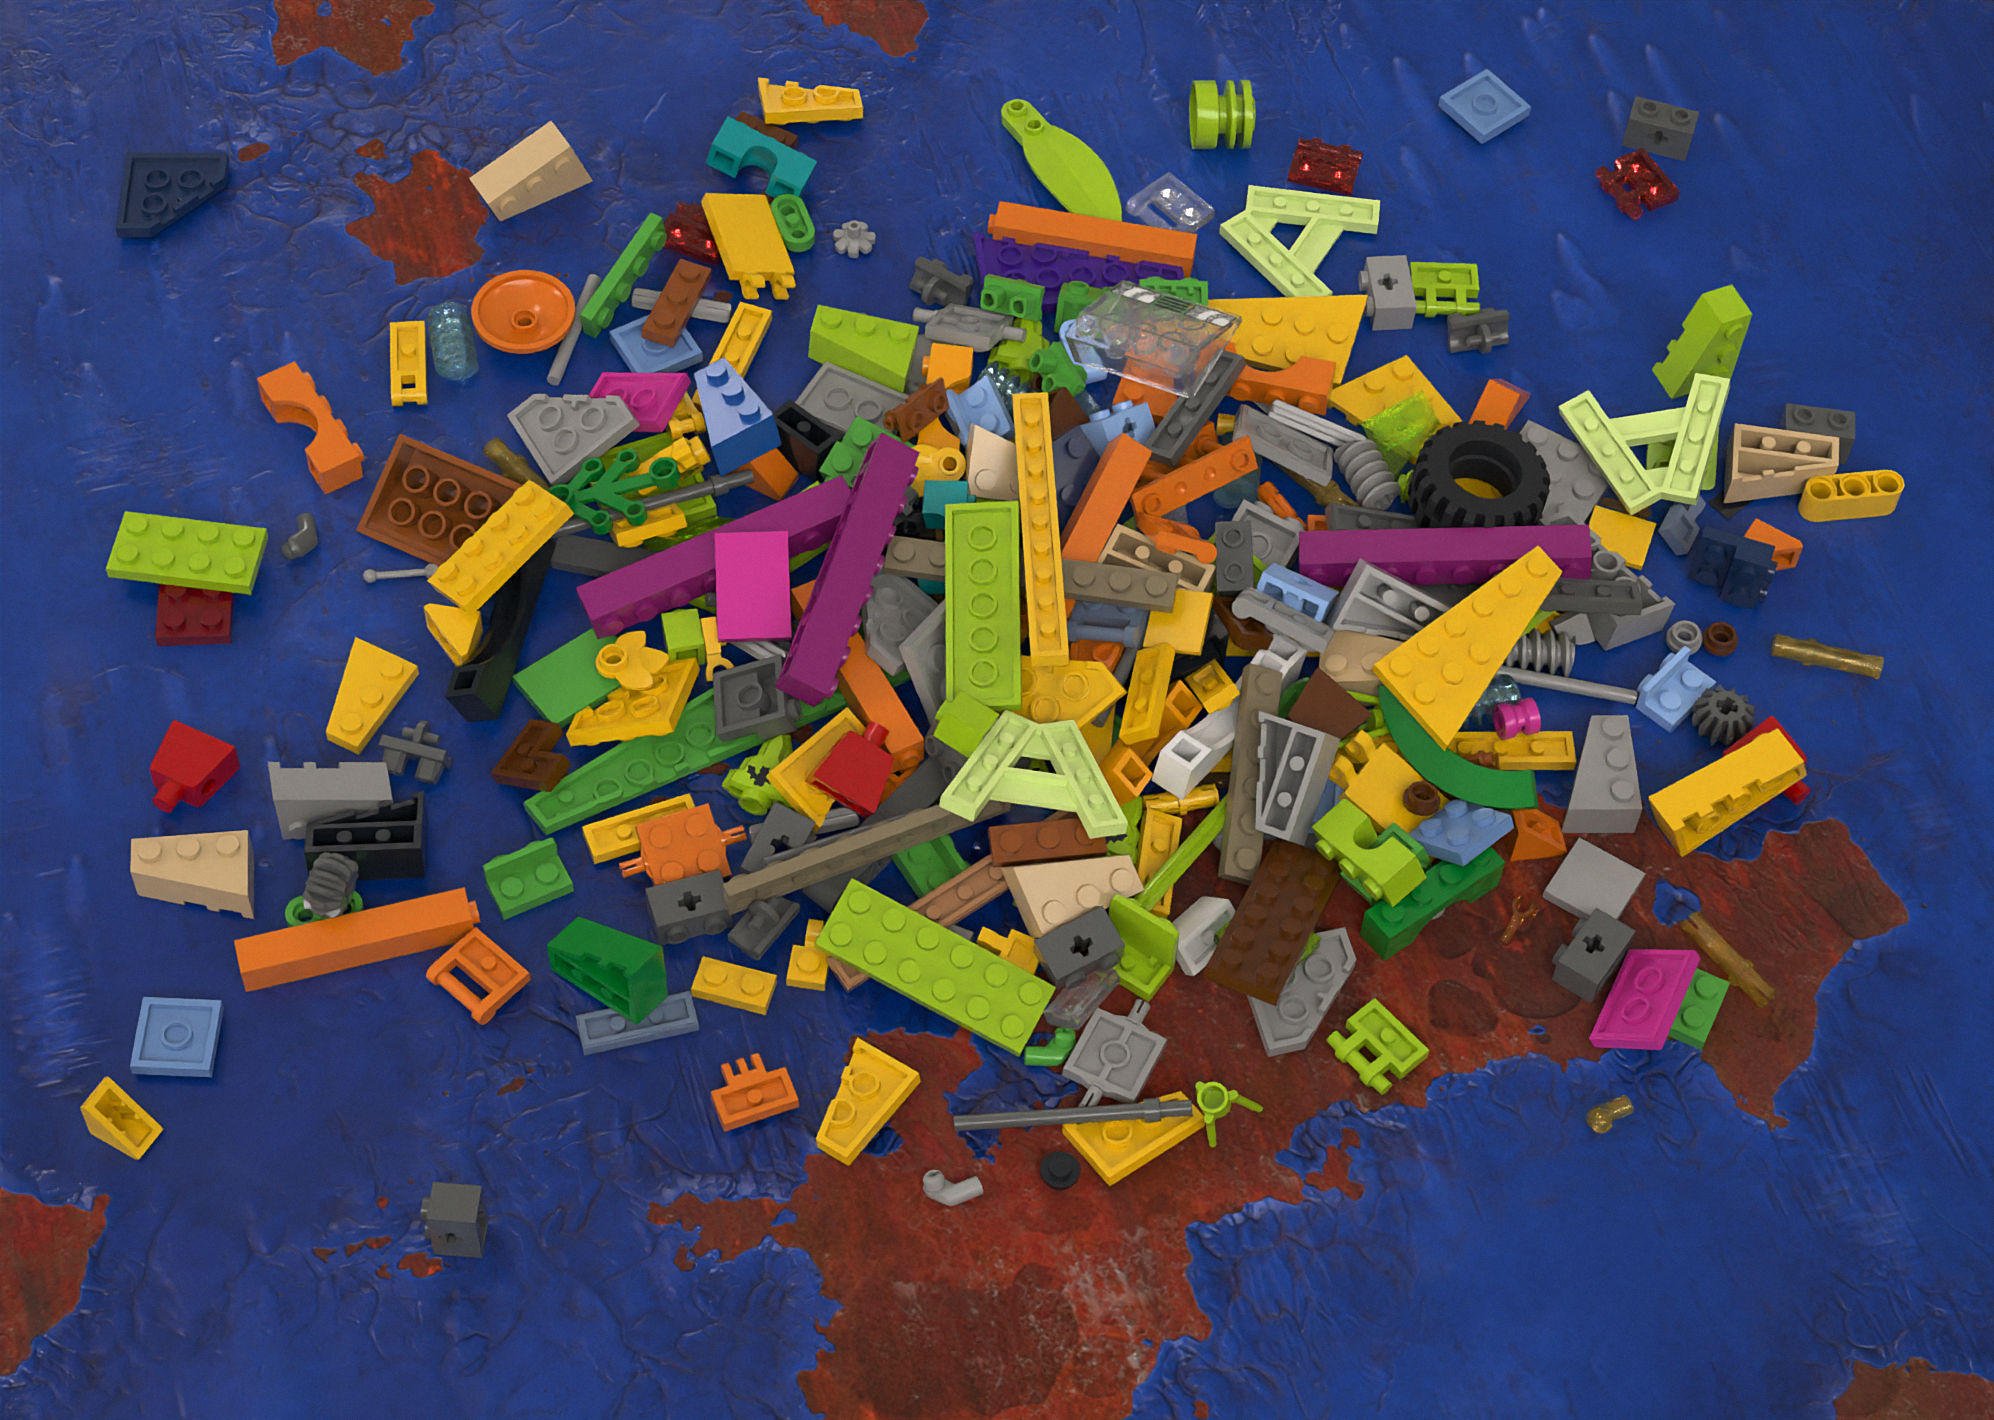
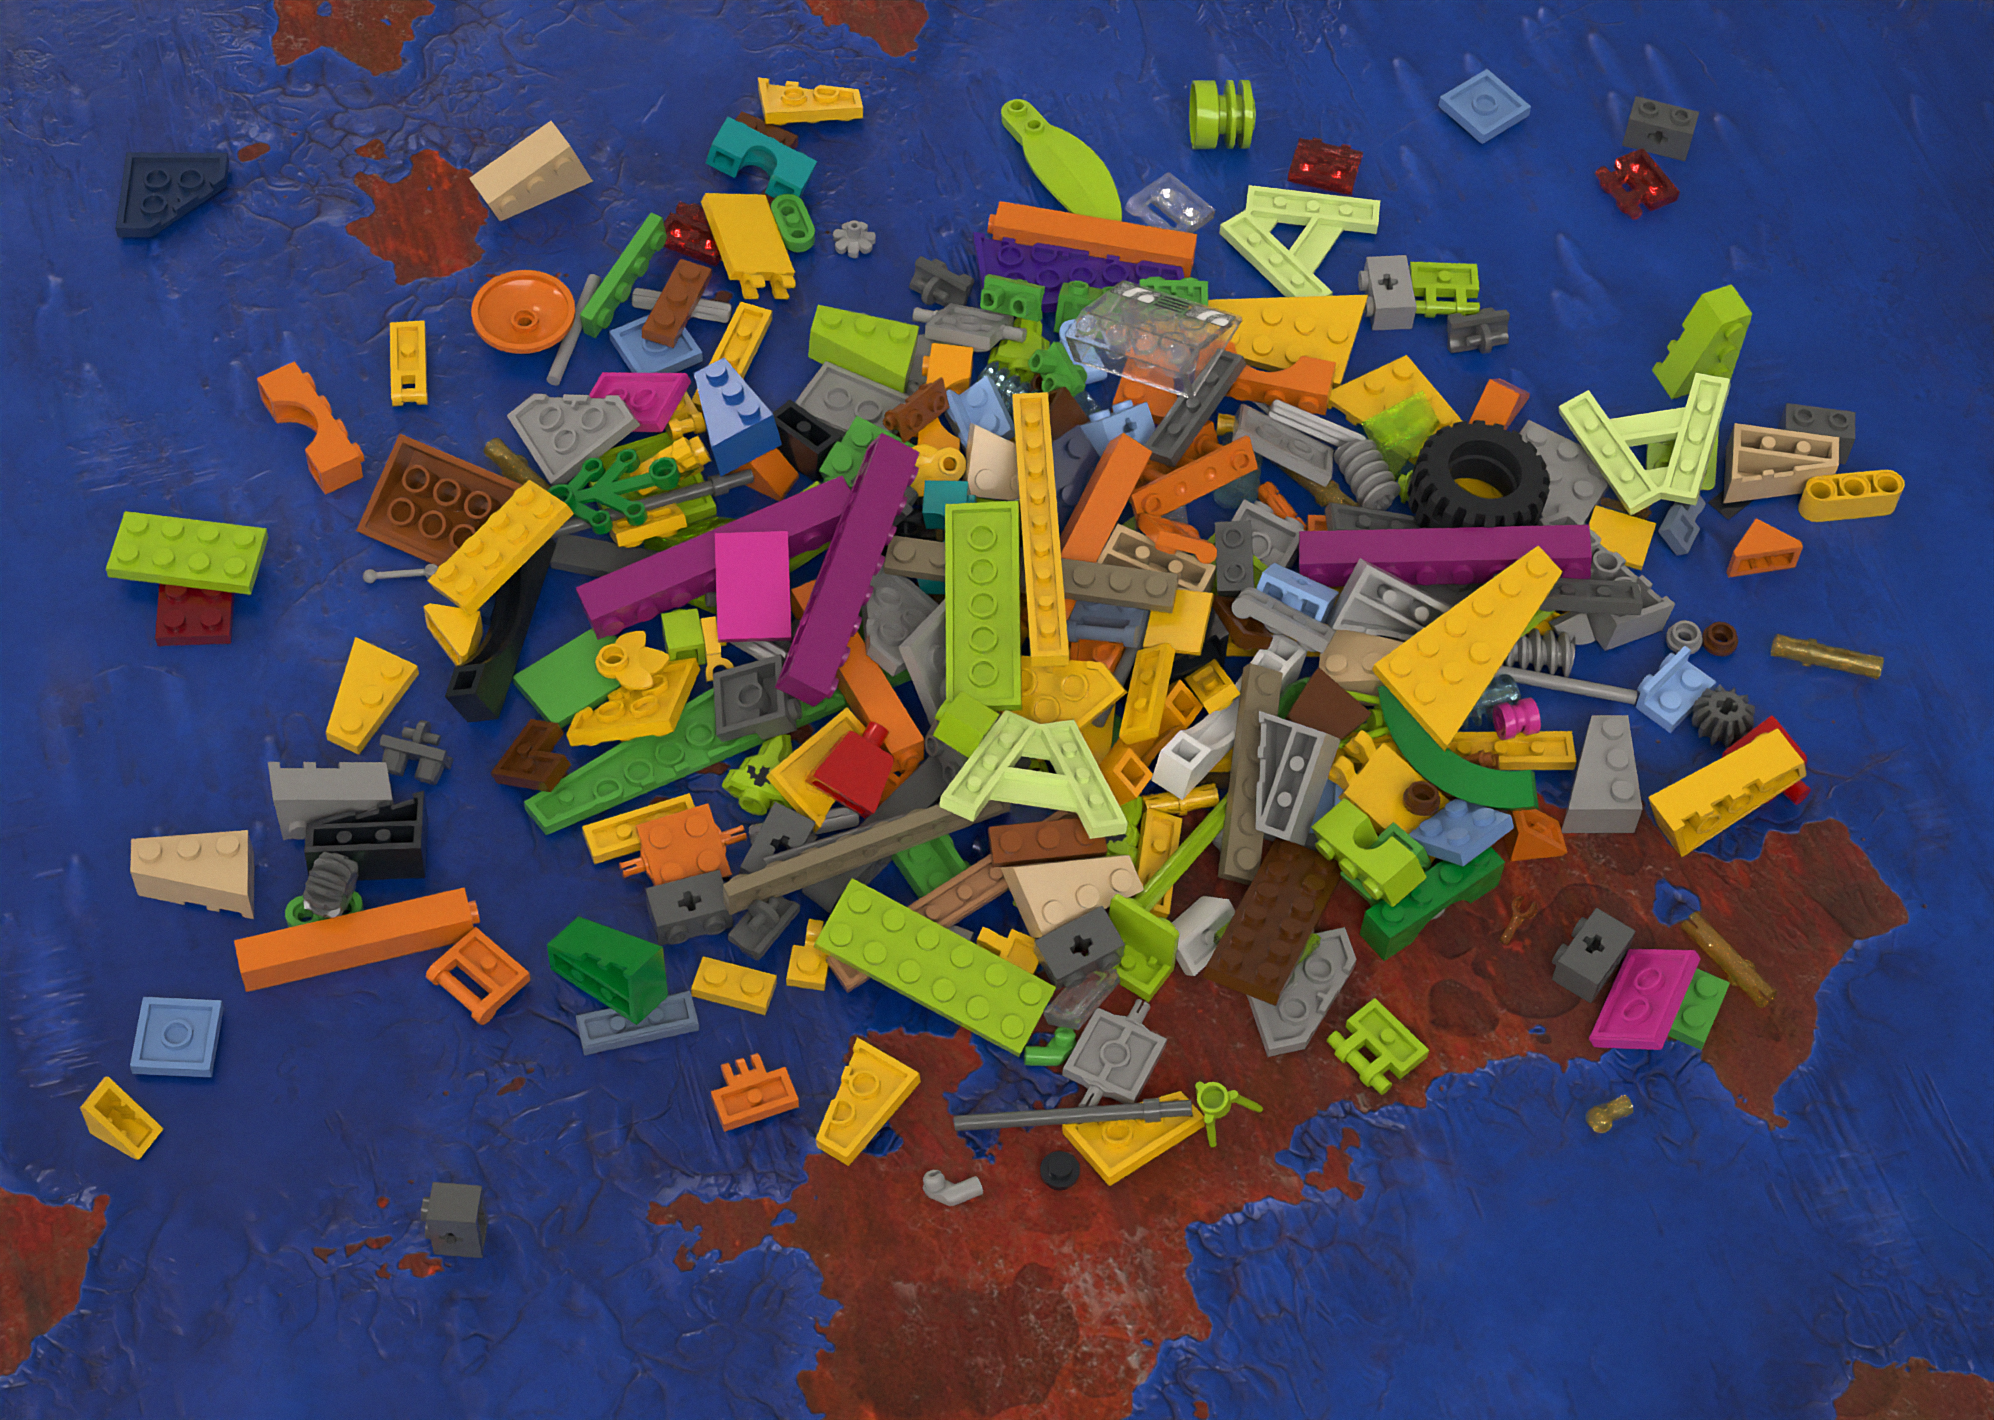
(190, 767): red torso -> none
(303, 540): dark grey arm -> none
(452, 341): clear light blue piece -> none
(526, 878): bright green bracket -> none
(1592, 881): light grey tile -> none
(1734, 565): dark blue plate -> none

